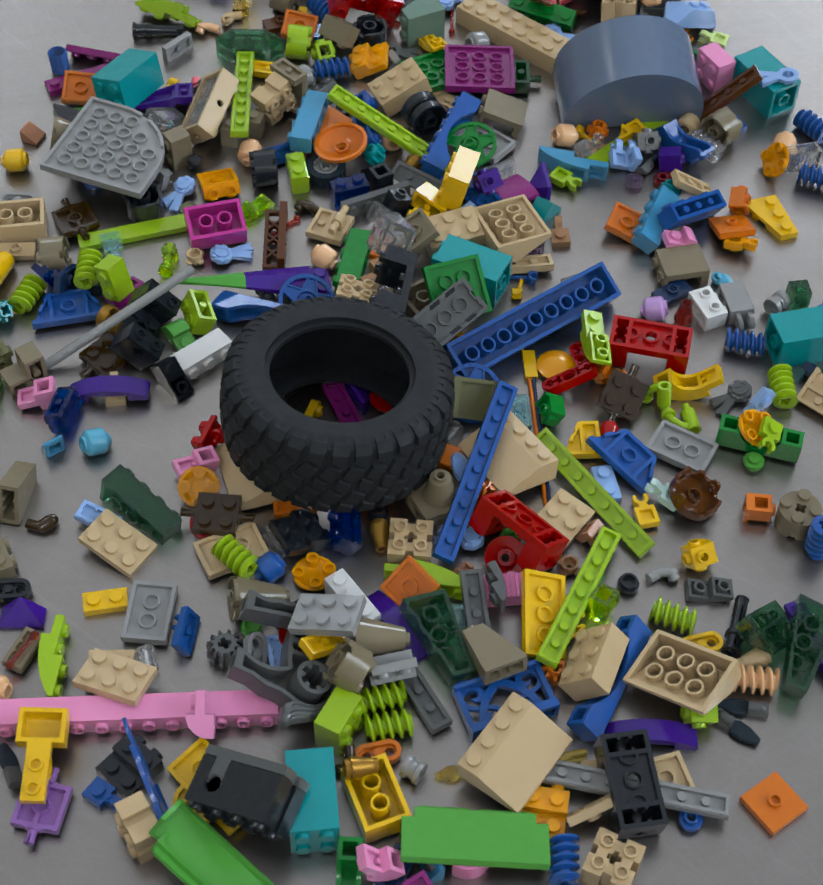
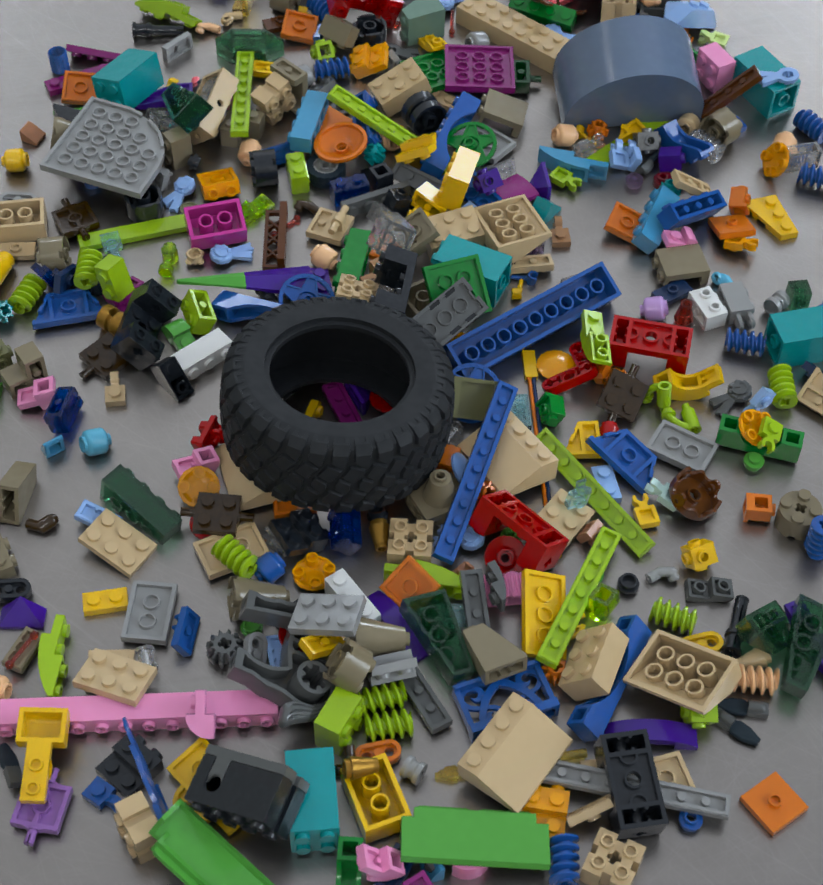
(113, 385): dark purple slope -> none
(119, 316): light grey piece -> none
(185, 107): none -> clear green wedge
(298, 42): lime brick -> none
(417, 147): none -> yellow plate
(568, 561): medium nougat plate -> none
(579, 496): none -> clear light blue plate

